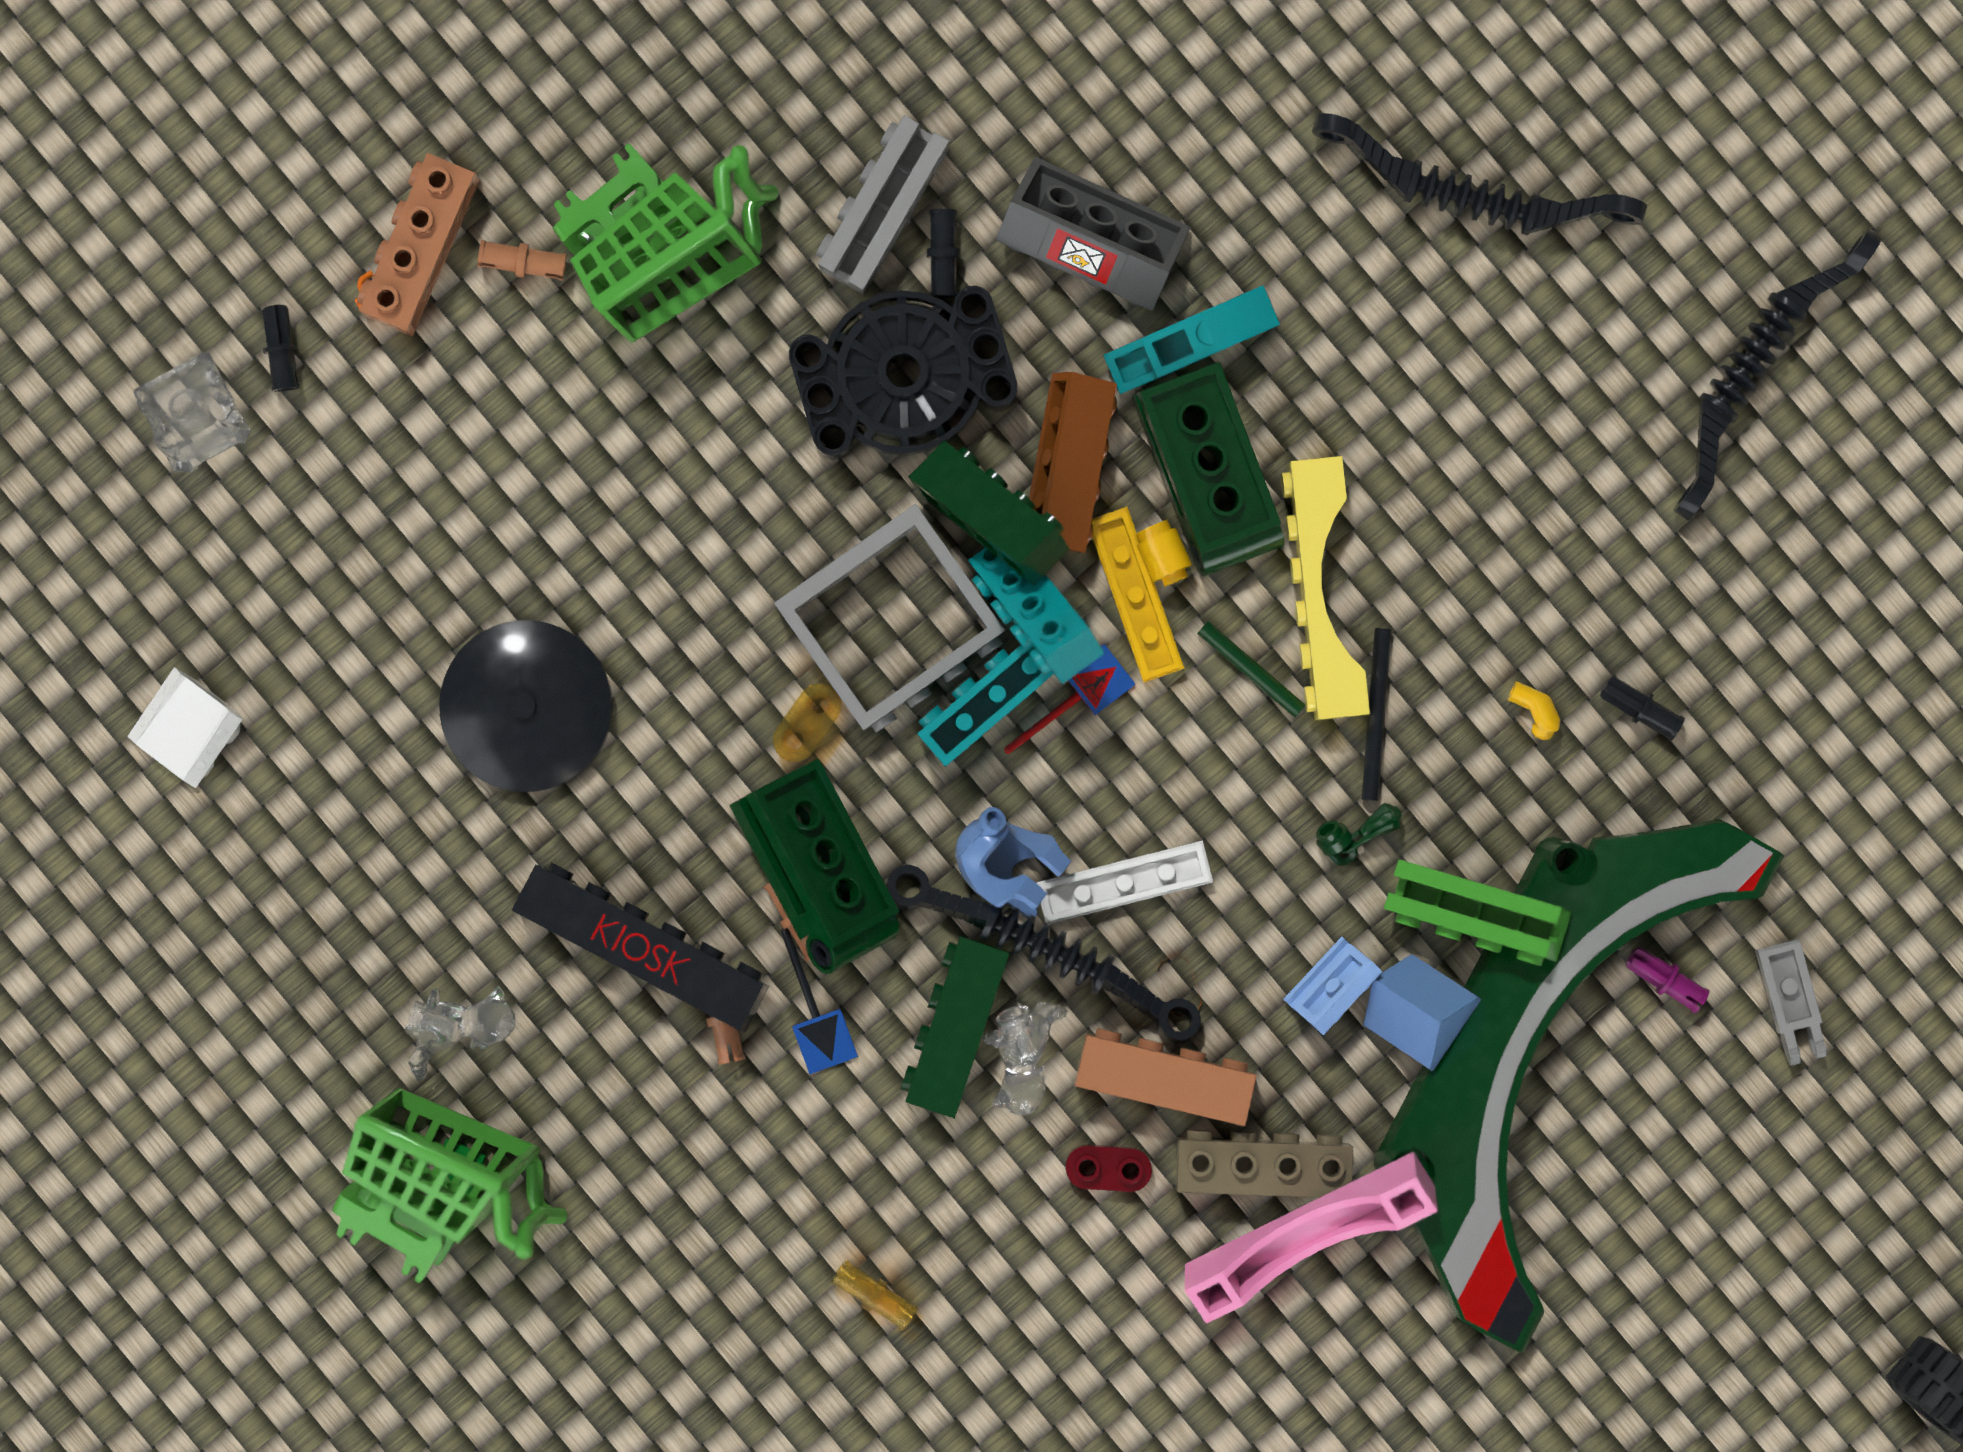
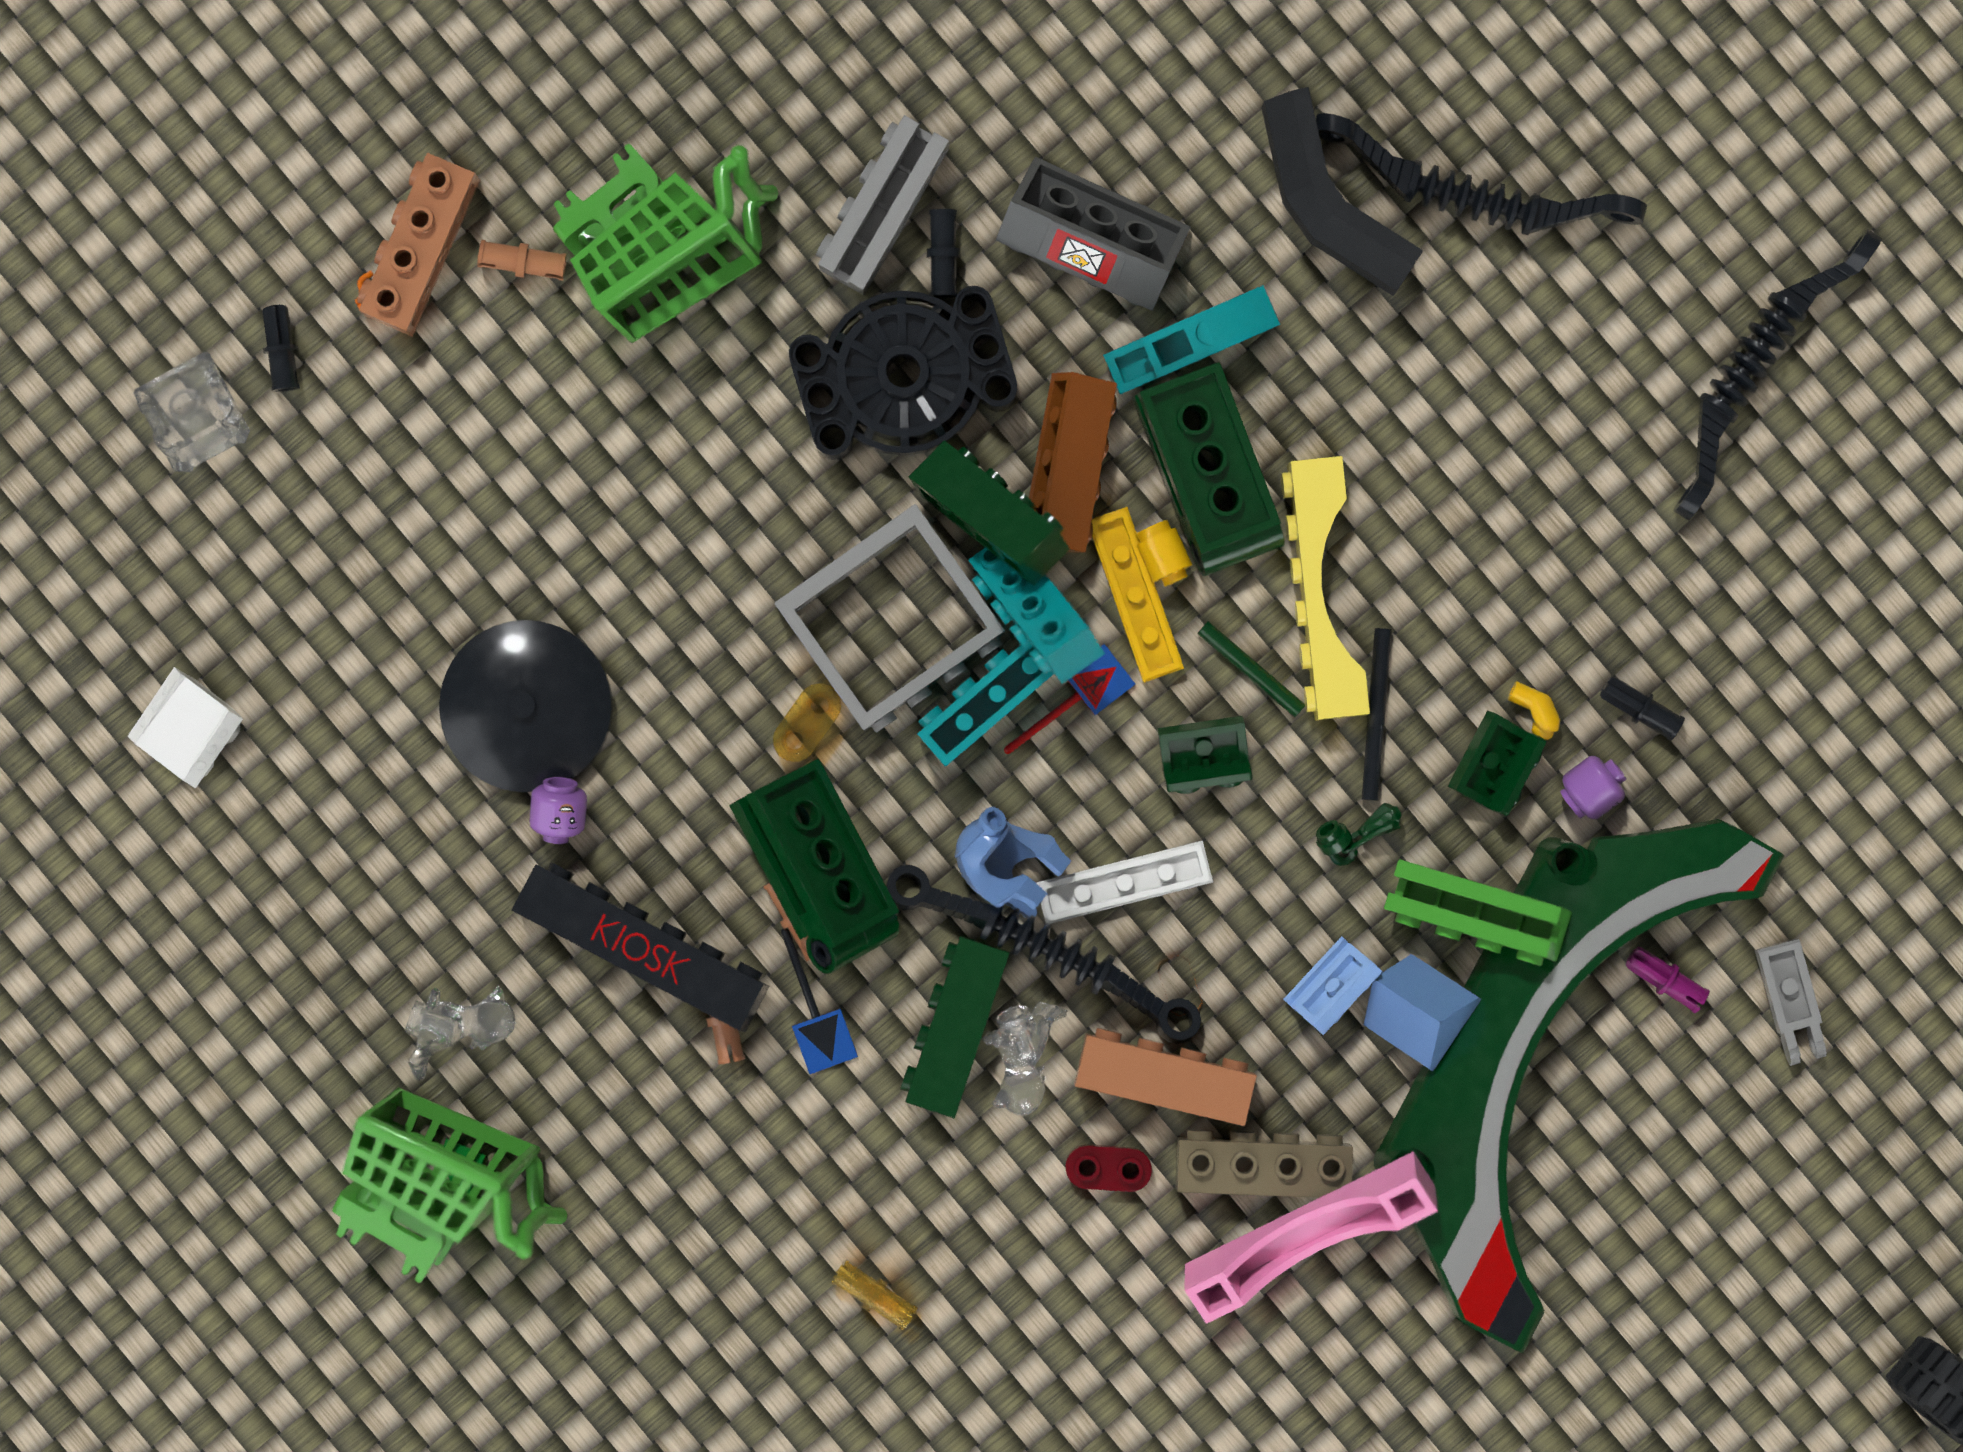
(558, 809): none -> medium lavender head
(1204, 754): none -> dark green bracket
(1319, 206): none -> black piece
(1497, 764): none -> dark green bracket
(1593, 787): none -> medium lavender head

